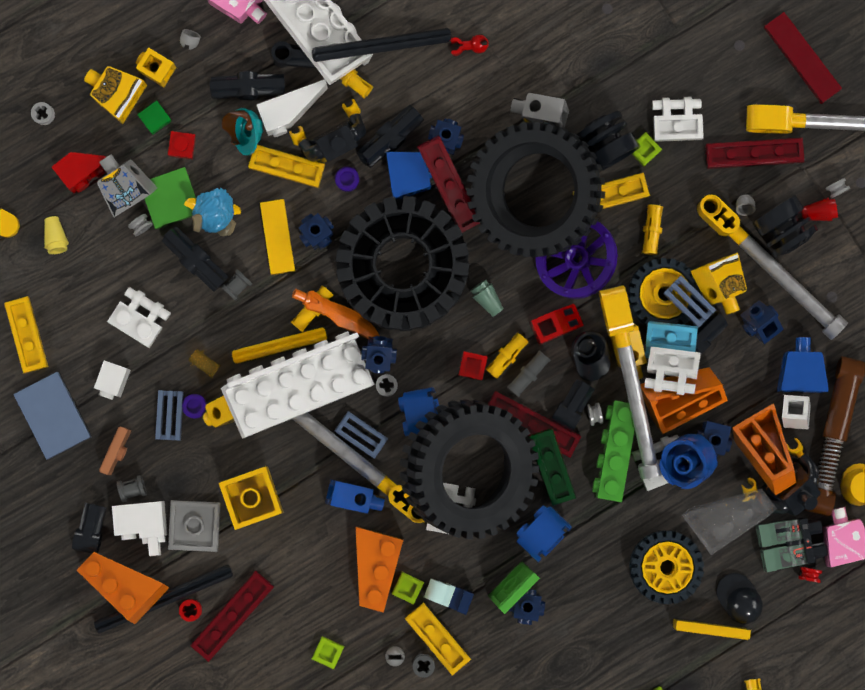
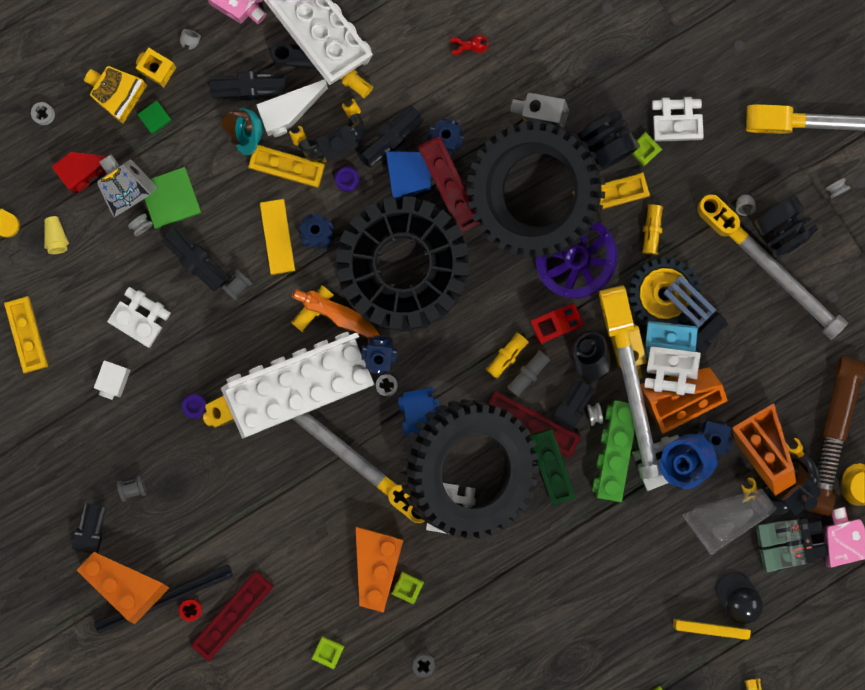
(52, 415): sand blue tile -> none
(116, 451): nougat plate -> none
(142, 518): white hinge -> none
(159, 421): sand blue tile -> none
(181, 145): red plate -> none
(194, 526): light grey tile -> none
(204, 363): clear yellow pin -> none
(213, 212): dark azure hair -> none
(251, 497): yellow brick -> none
(279, 345): yellow axle -> none
(343, 496): blue torso -> none
(344, 423): sand blue tile -> none
(381, 44): black axle -> none
(395, 650): light grey hinge -> none
(437, 638): yellow tile -> none
(449, 595): leg -> none
(473, 366): red plate -> none
(487, 297): sand green cone -> none
(513, 587): bright green tile -> none
(537, 608): dark blue brick -> none
(543, 533): blue brick -> none
(685, 572): wheel -> none
(721, 281): yellow torso -> none
(754, 153): dark red tile -> none
(760, 317): dark blue brick -> none
(796, 412): white brick -> none
(802, 58): dark red tile -> none
(803, 370): blue torso -> none
(810, 574): red bush -> none
(821, 210): red cone -> none

